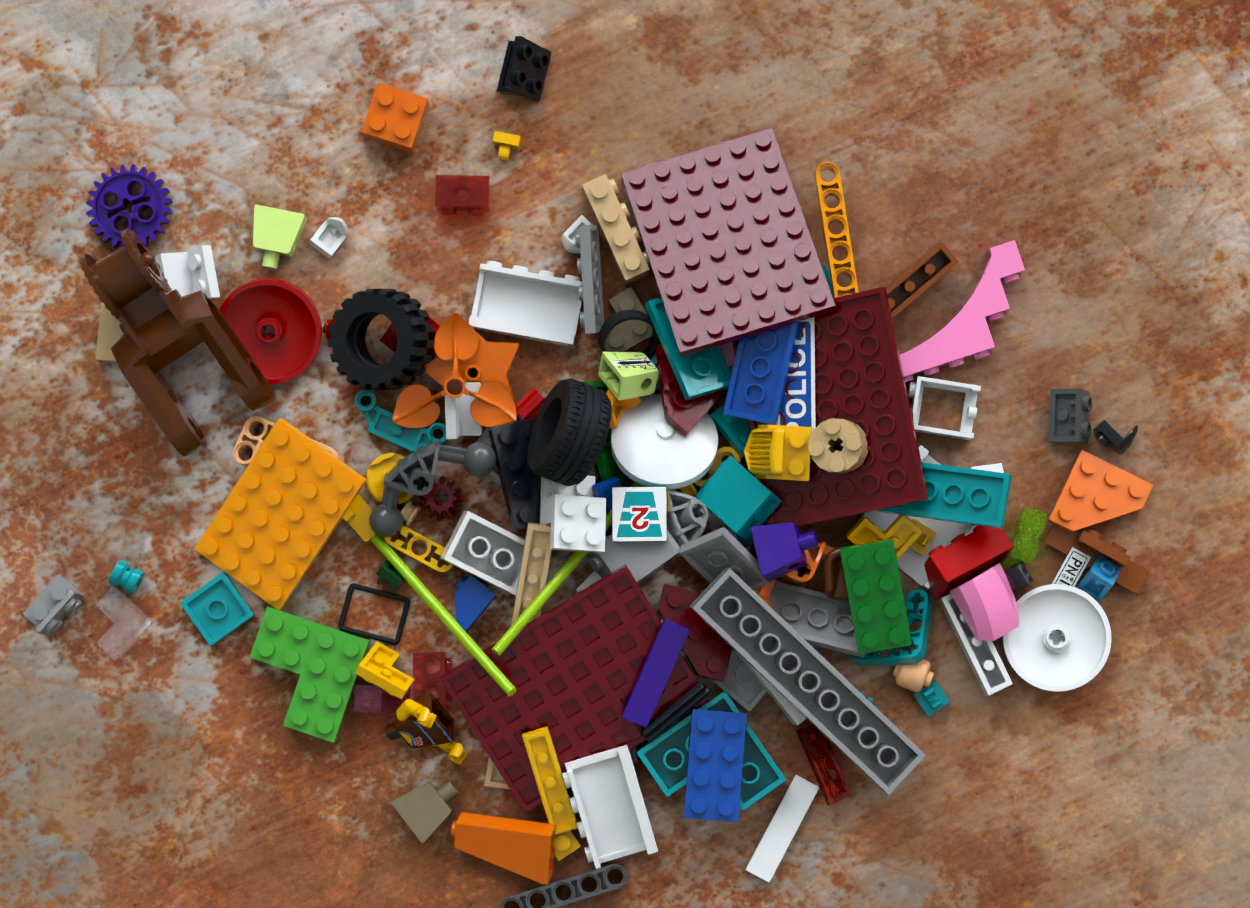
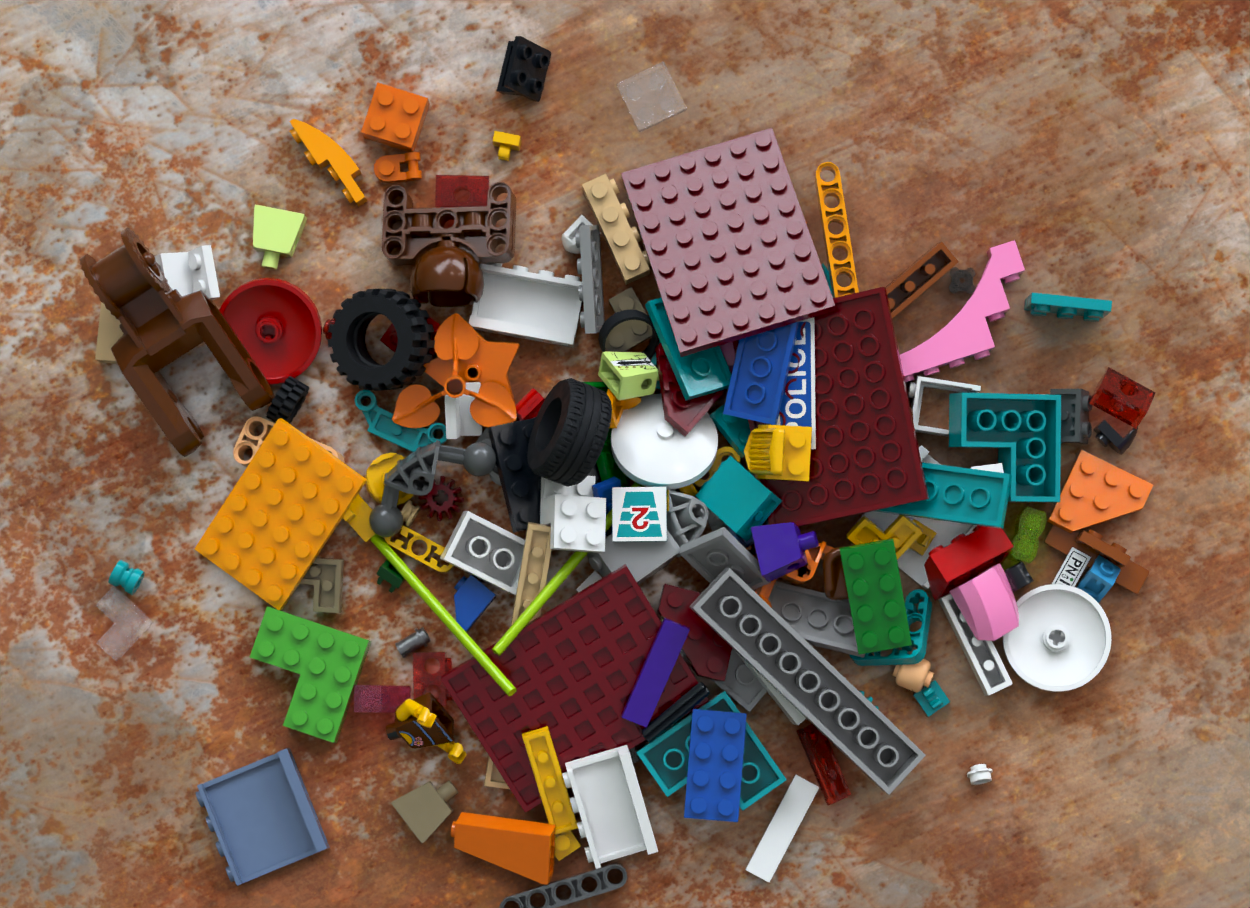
(53, 605): light grey bracket -> none
(120, 185): dark purple gear -> none
(217, 609): teal plate -> none
(262, 817): none -> sand blue panel
(287, 400): none -> black tyre
(325, 152): none -> light orange slope
(327, 578): none -> dark tan plate
(329, 236): white plate -> none
(378, 592): black piece -> none
(379, 670): yellow plate -> none
(389, 171): none -> orange plate
(413, 642): none -> flat silver pin
(450, 257): none -> reddish brown beam
(651, 96): none -> clear plate
(822, 445): tan brick -> none
(967, 275): none -> clear smoke plate
(979, 774): none -> white plate
(1023, 430): none -> teal brick
(1067, 306): none -> teal plate
(1122, 398): none -> clear red brick

